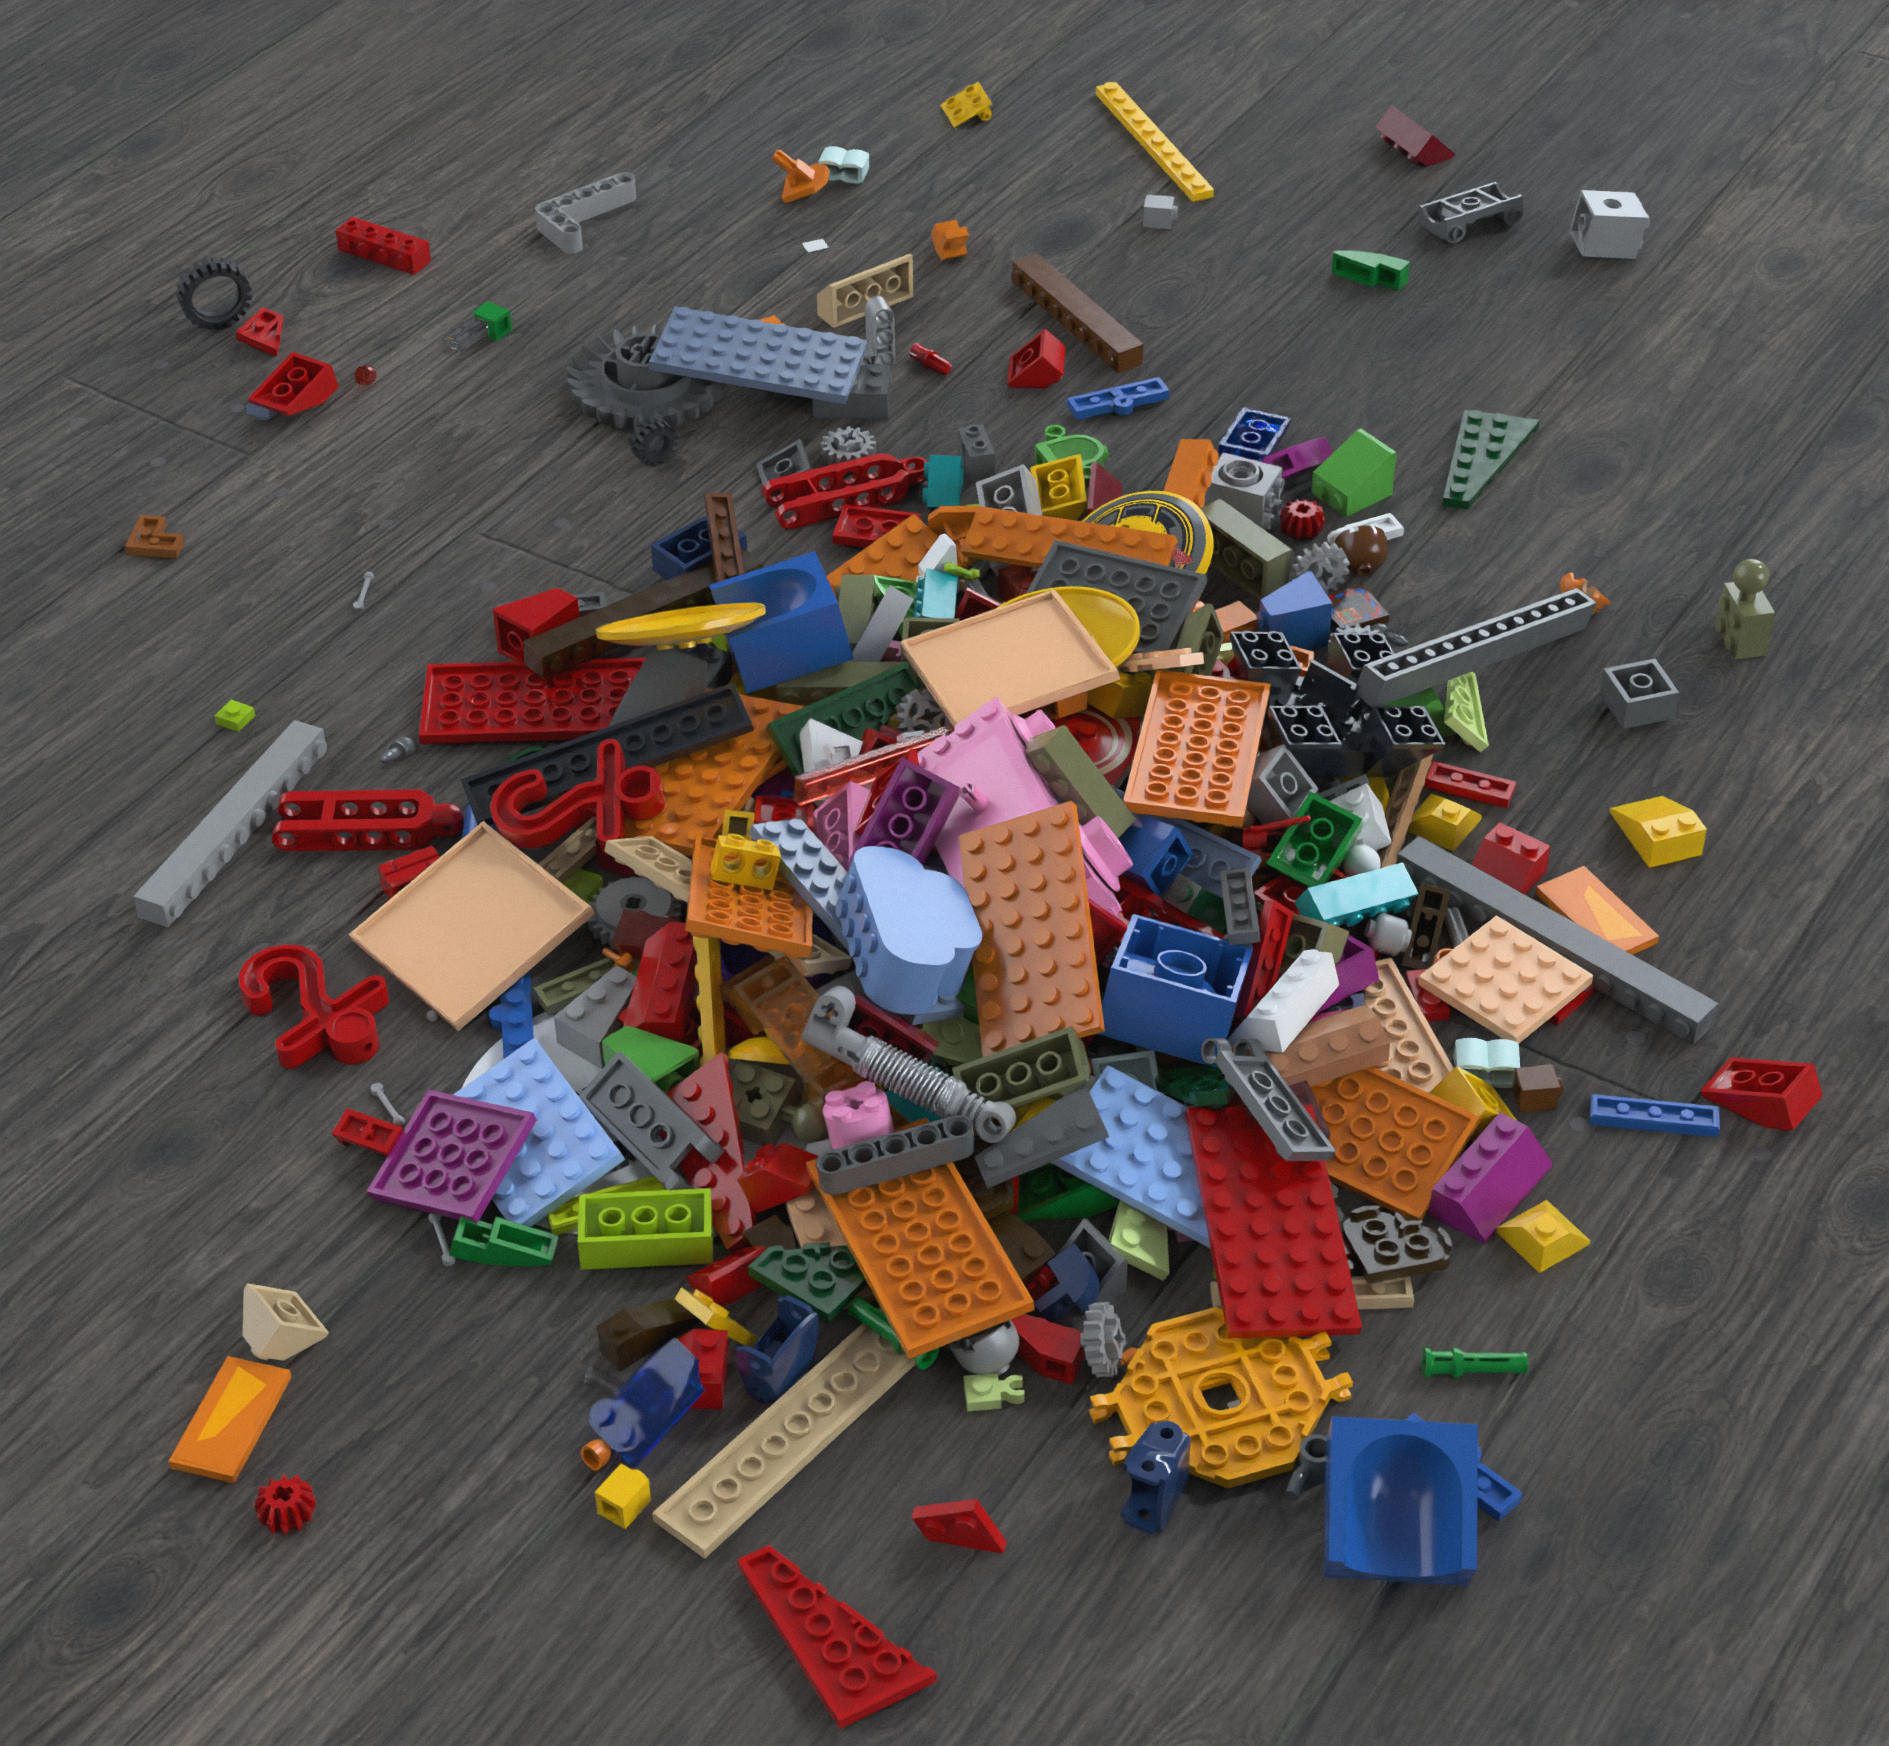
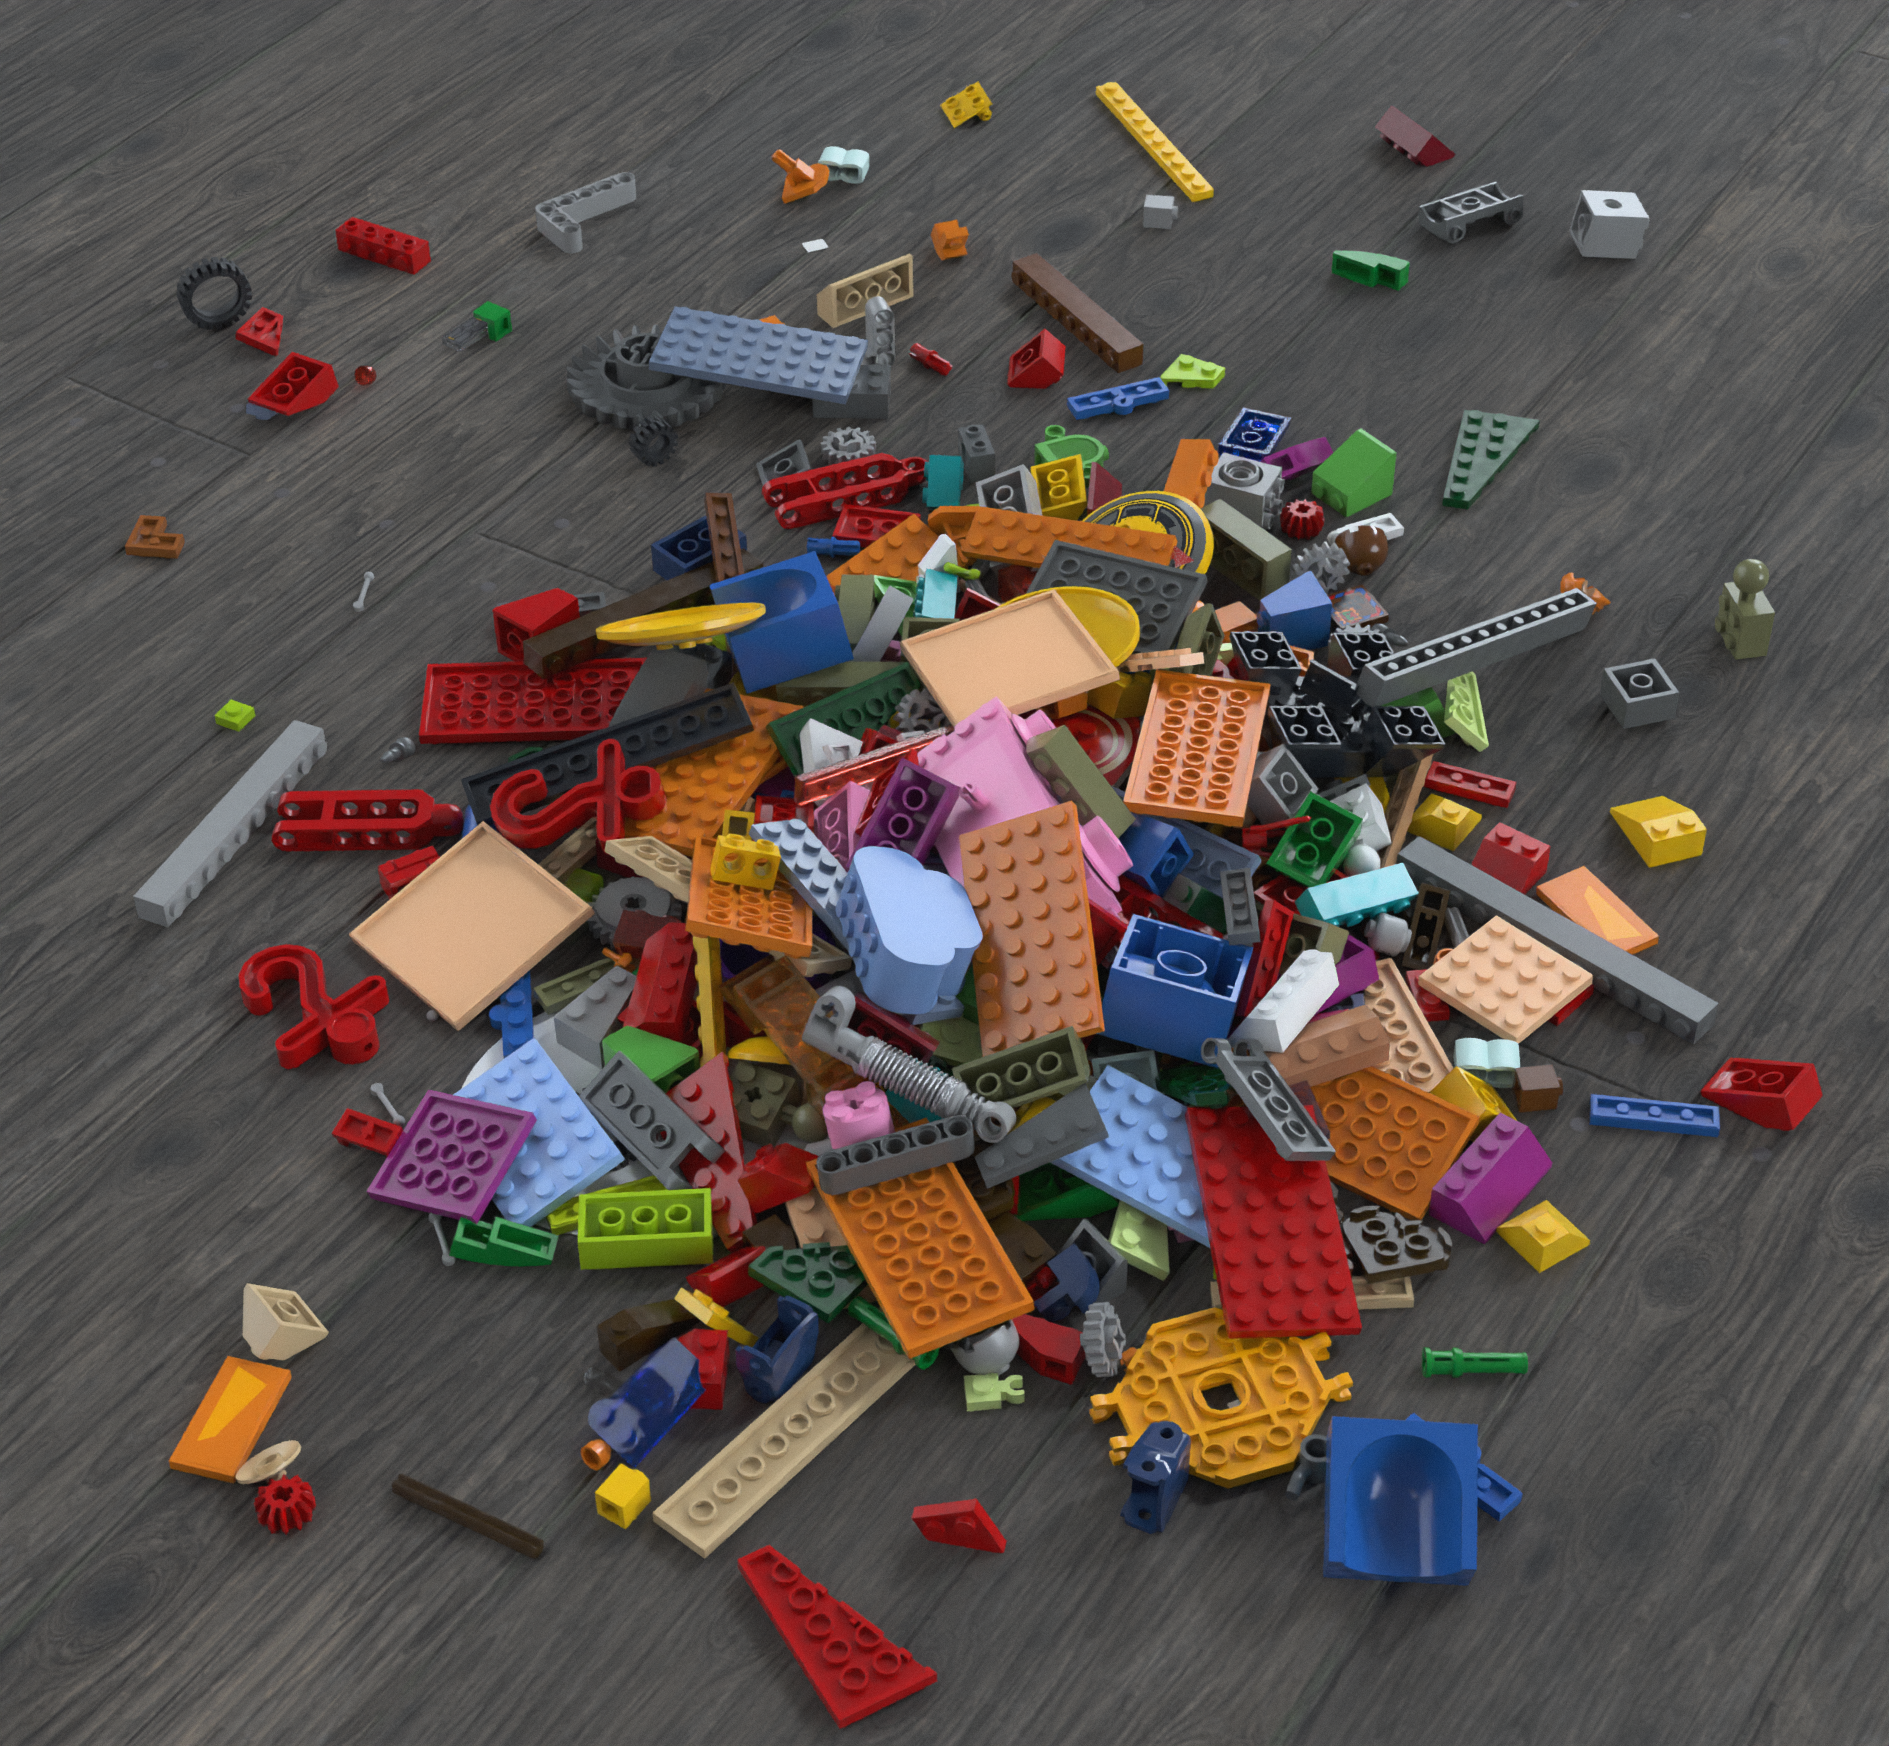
(269, 1463): none -> tan dish
(467, 1516): none -> dark brown axle
(833, 547): none -> blue axle
(1193, 372): none -> lime wing

